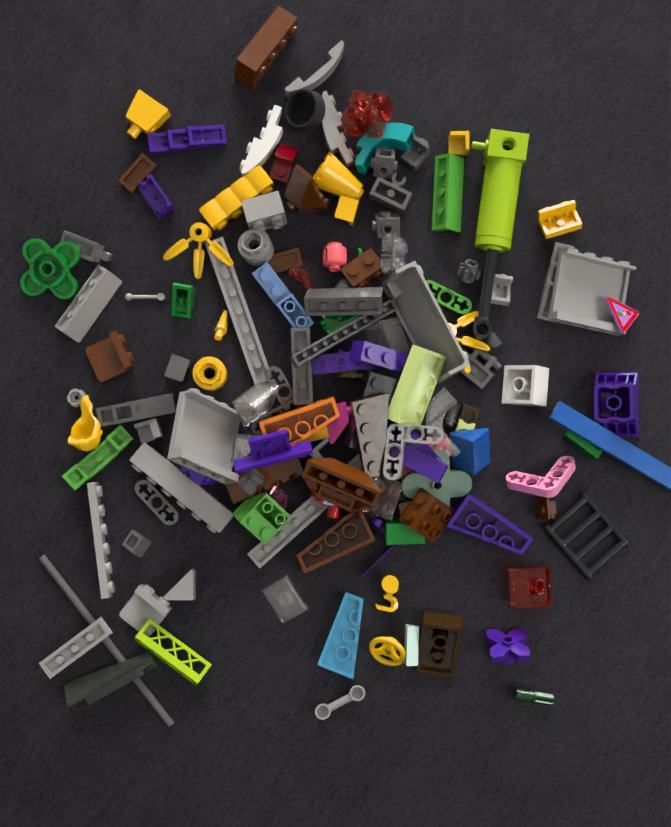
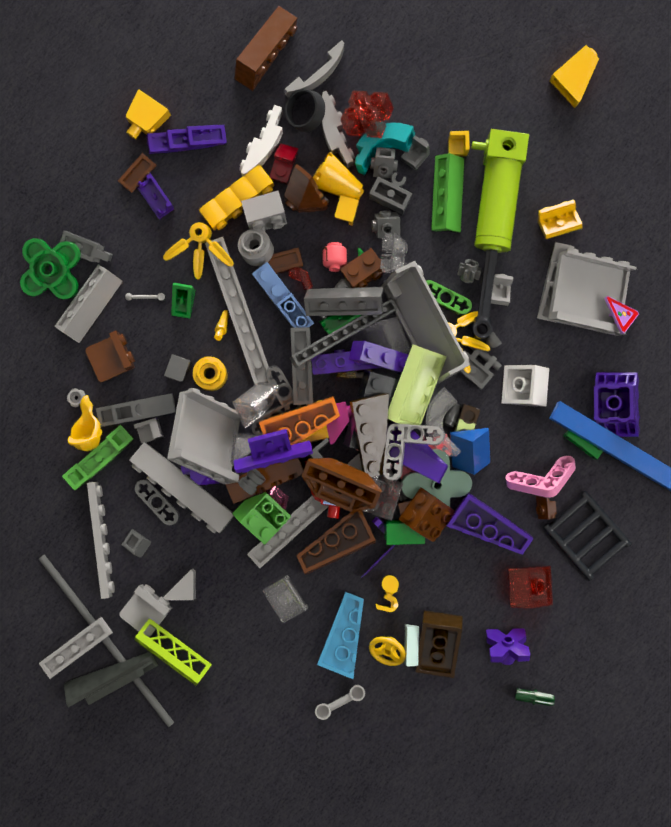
(575, 75): none -> yellow slope

